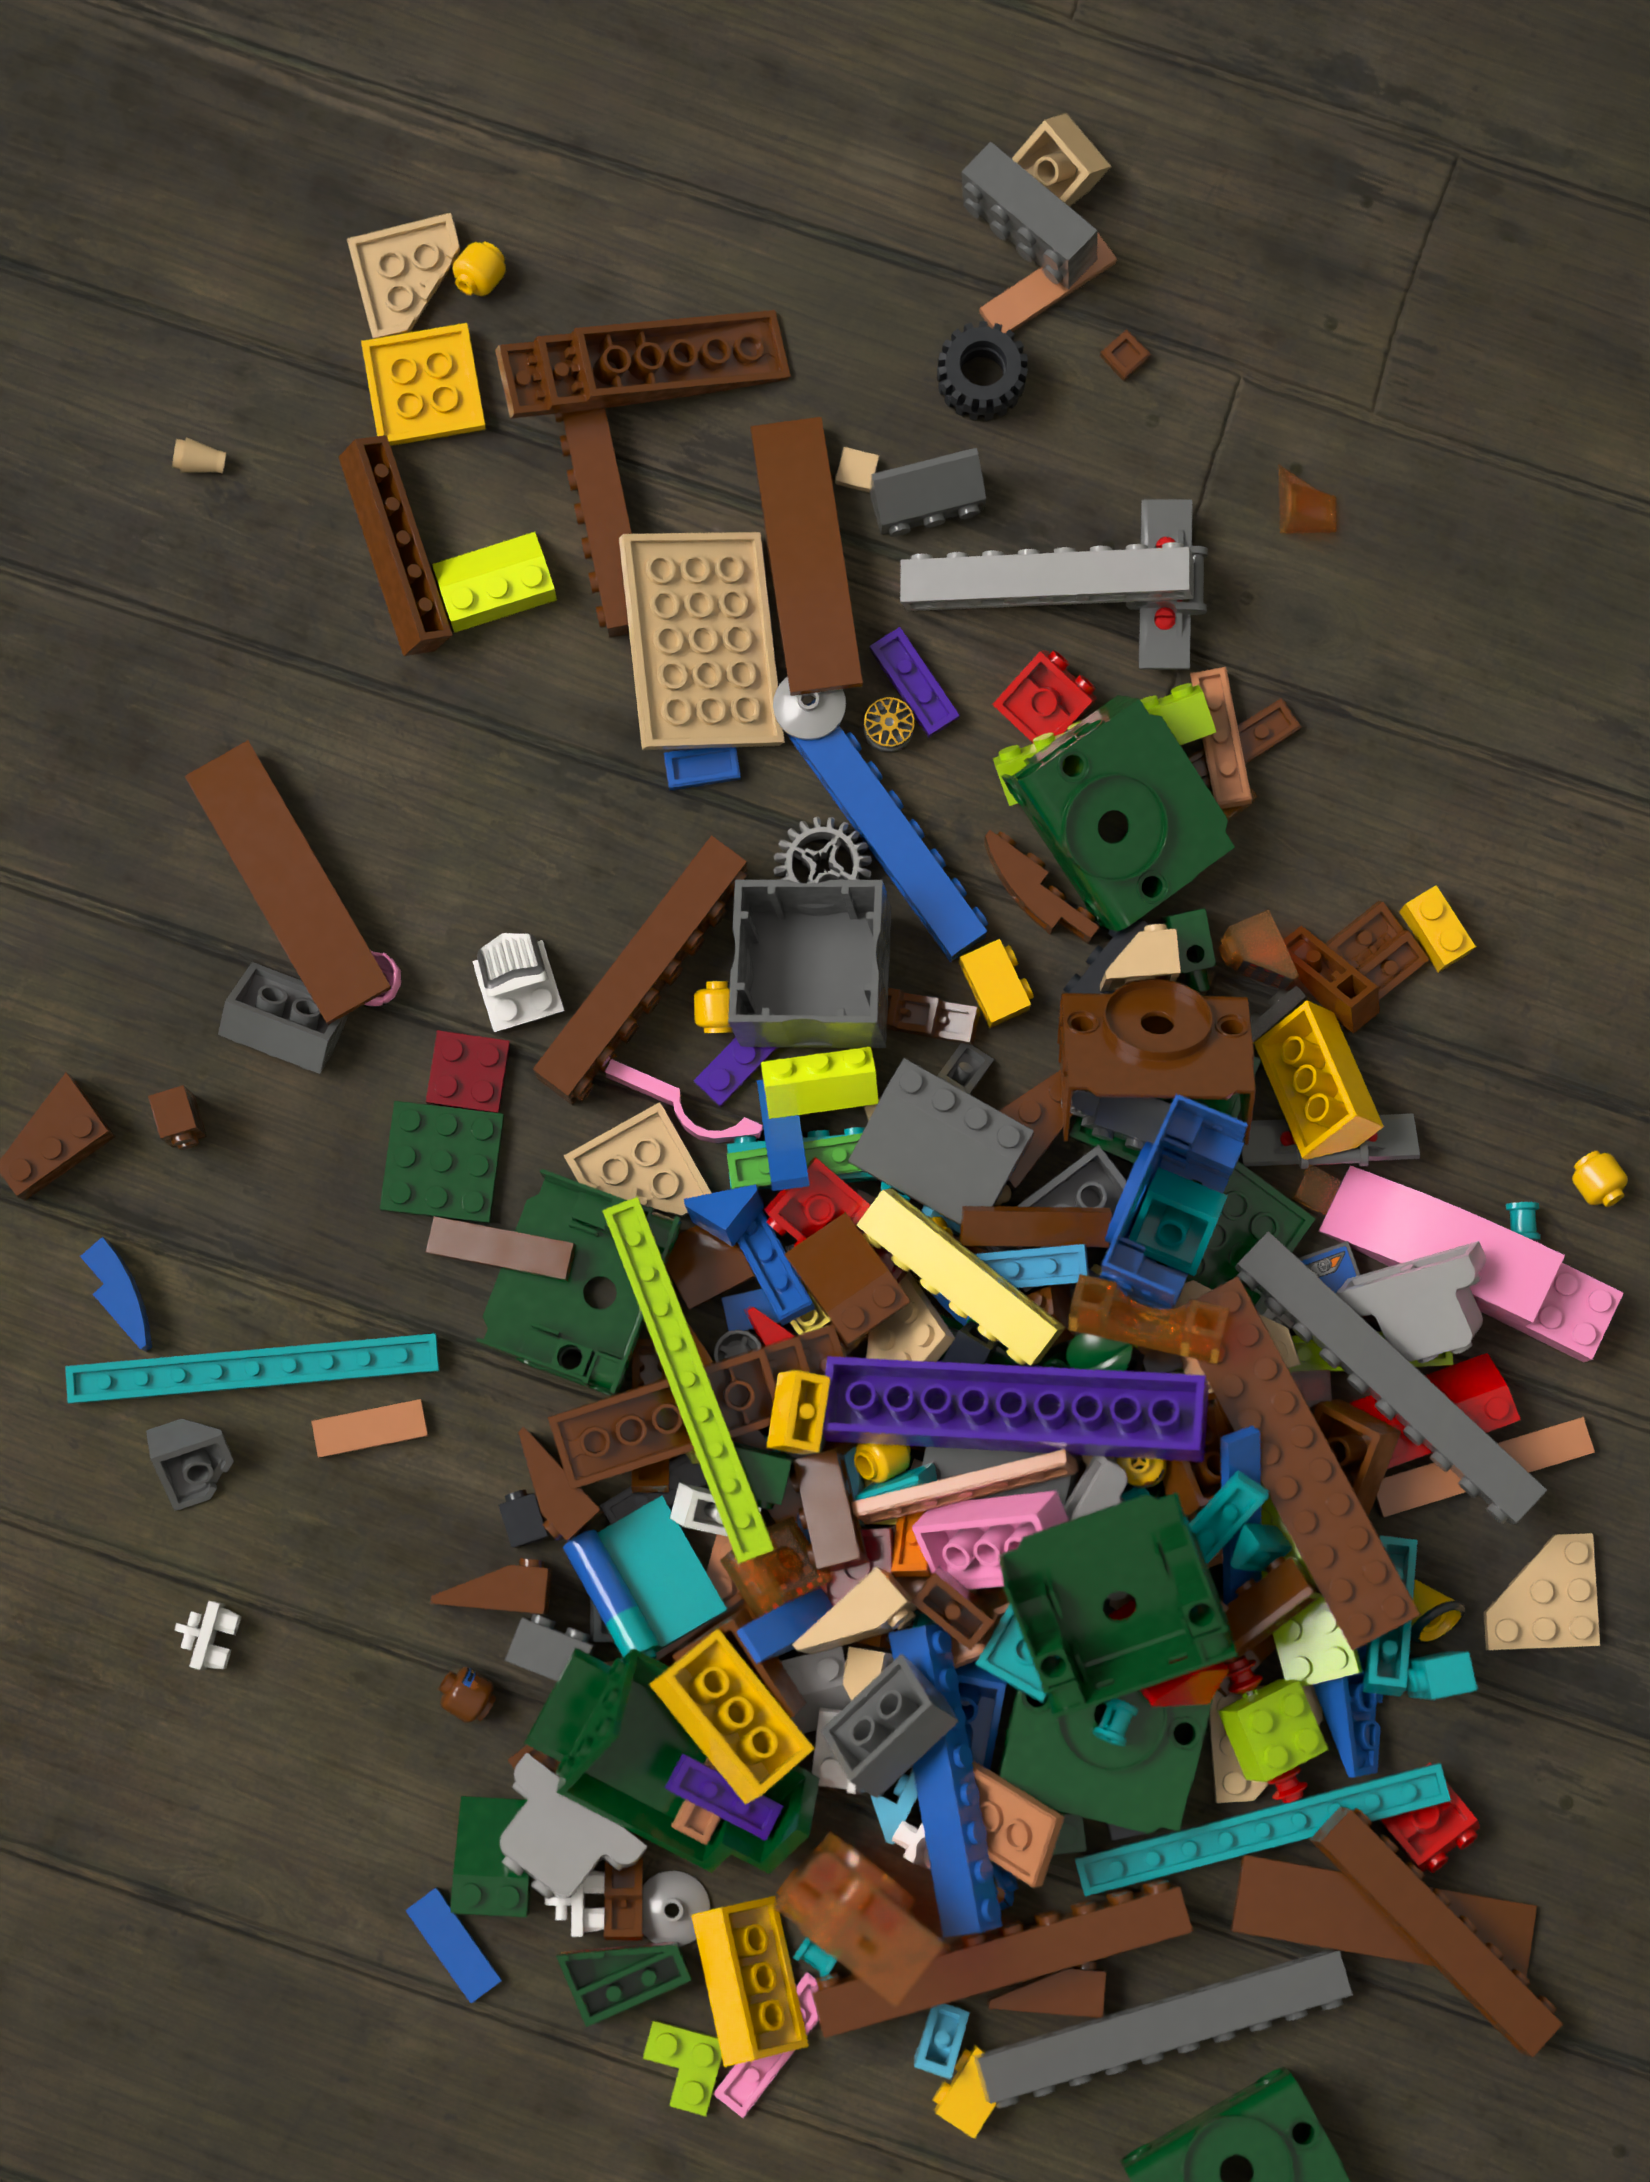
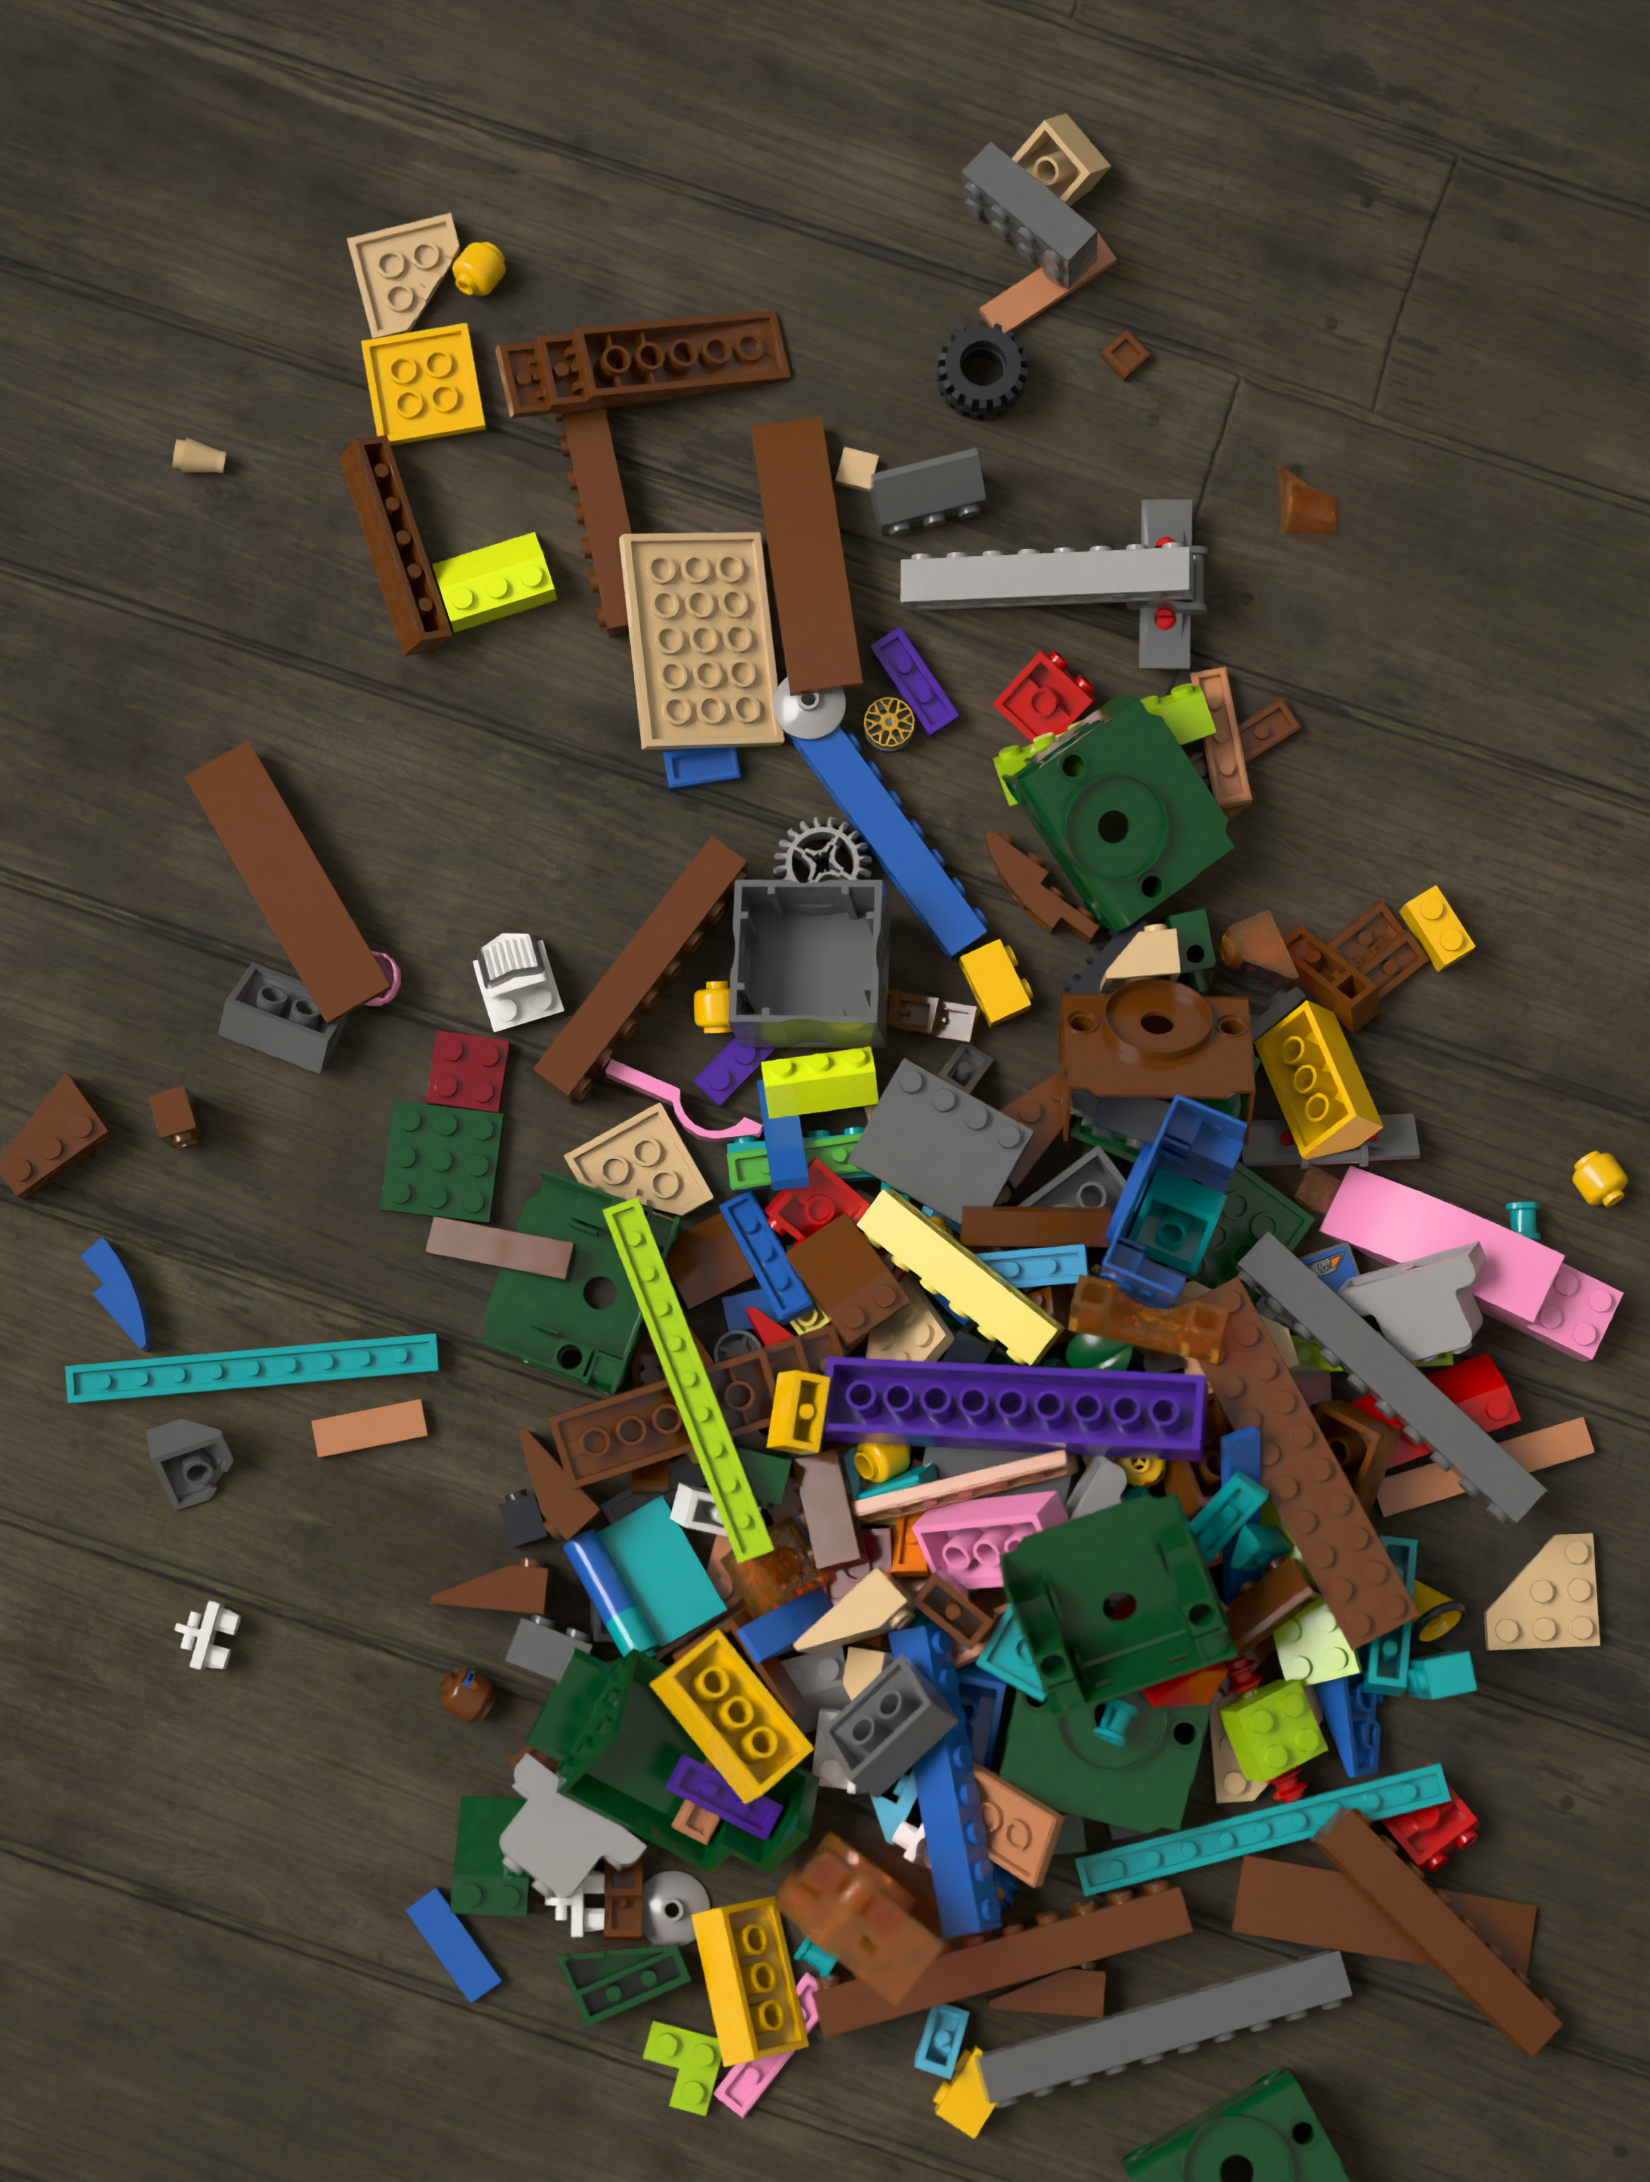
(726, 1212): blue slope -> none

